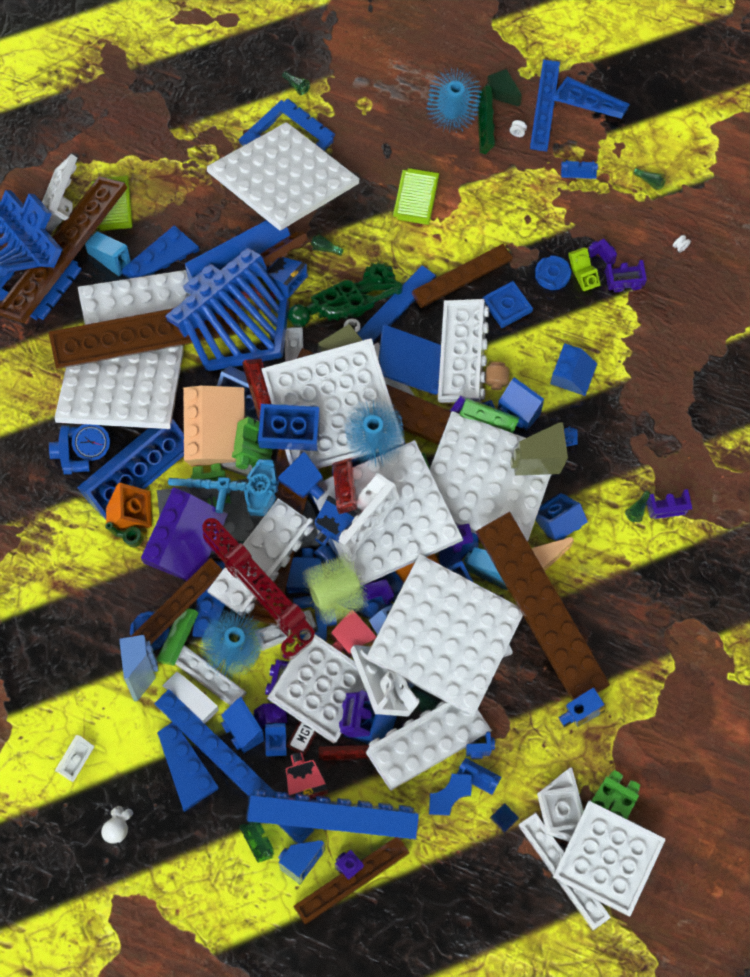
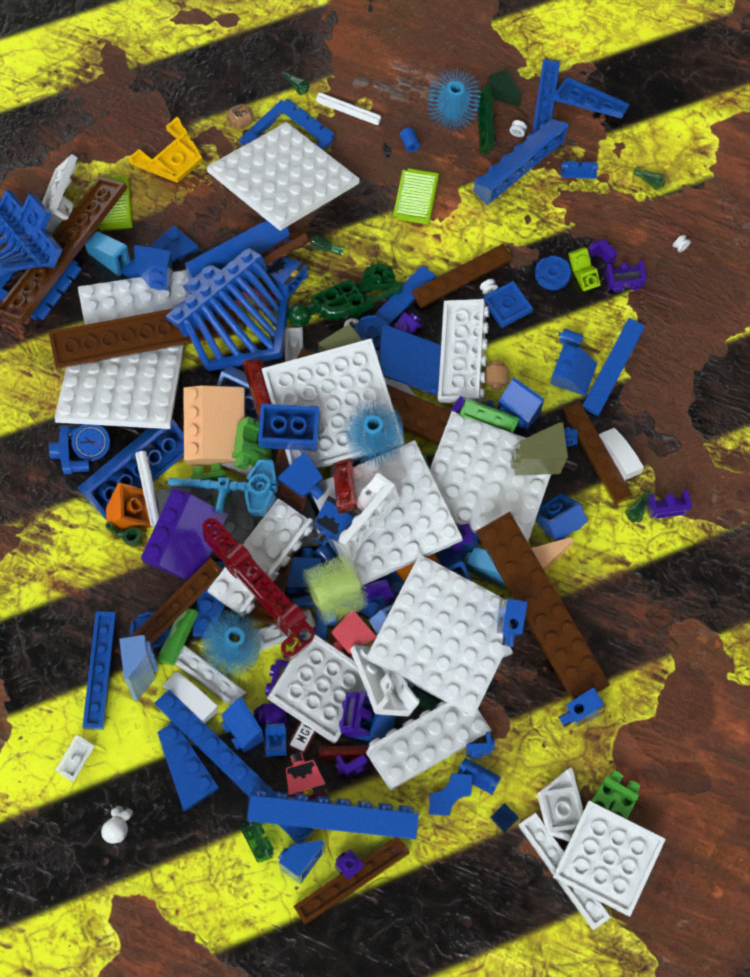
(99, 670): none -> blue plate
(148, 487): none -> white axle
(154, 266): none -> blue slope
(175, 160): none -> yellow wing
(239, 116): none -> medium nougat head
(348, 108): none -> white axle
(355, 767): none -> dark purple bracket
(371, 328): none -> blue tile
(408, 323): none -> dark purple bracket
(410, 140): none -> blue piece
(488, 286): none -> white bush
(513, 612): none -> blue torso
(520, 161): none -> blue slope
(571, 338): none -> blue piece
(597, 453): none -> reddish brown plate
(613, 367): none -> blue tile
(621, 453): none -> white slope

